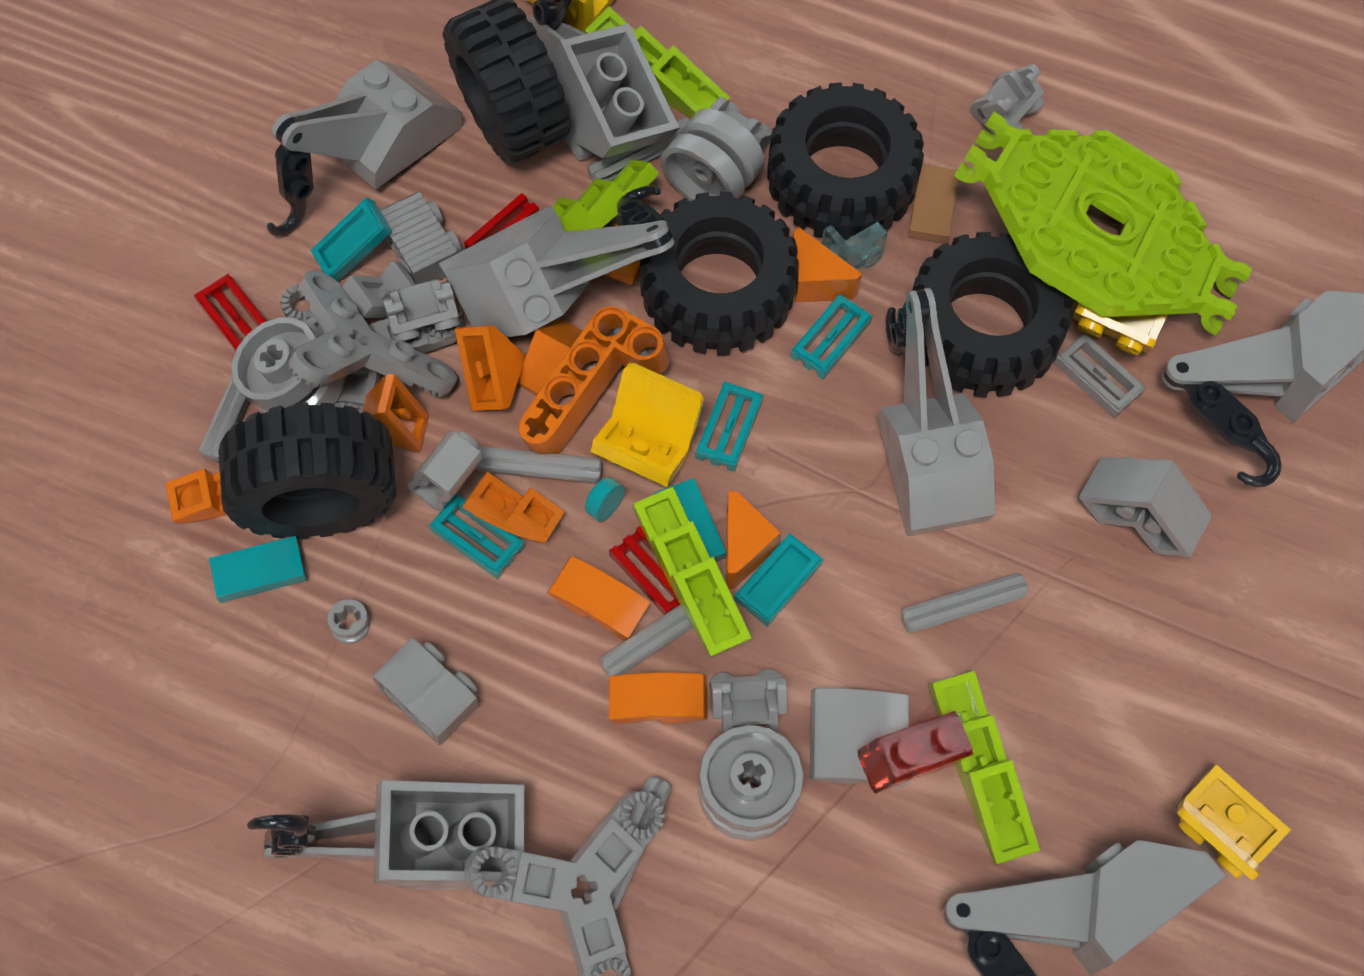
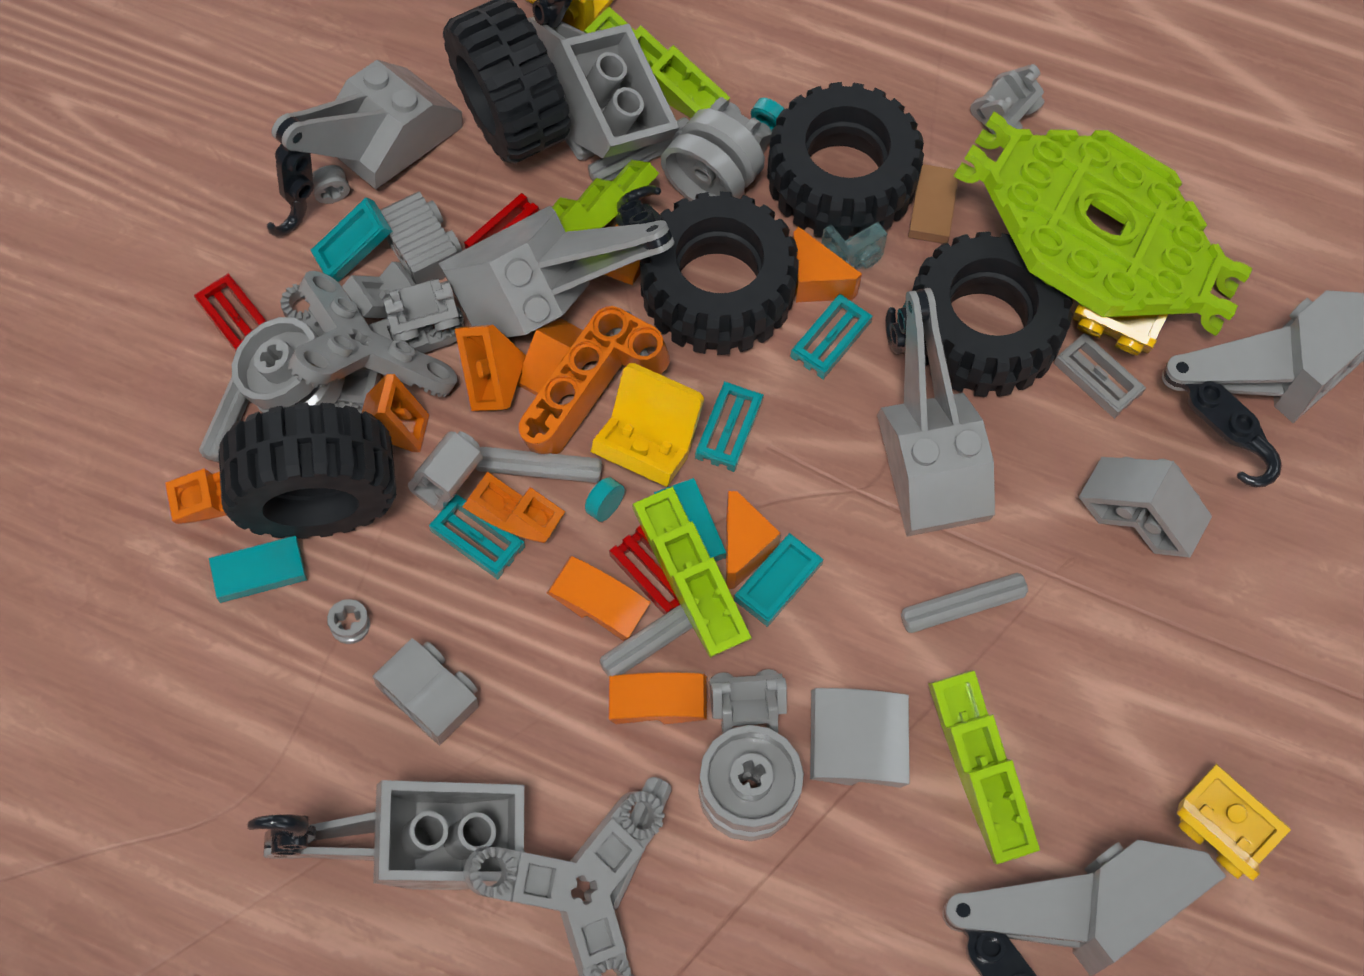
(330, 184): none -> light grey bush
(766, 111): none -> teal tile
(914, 752): clear red brick -> none

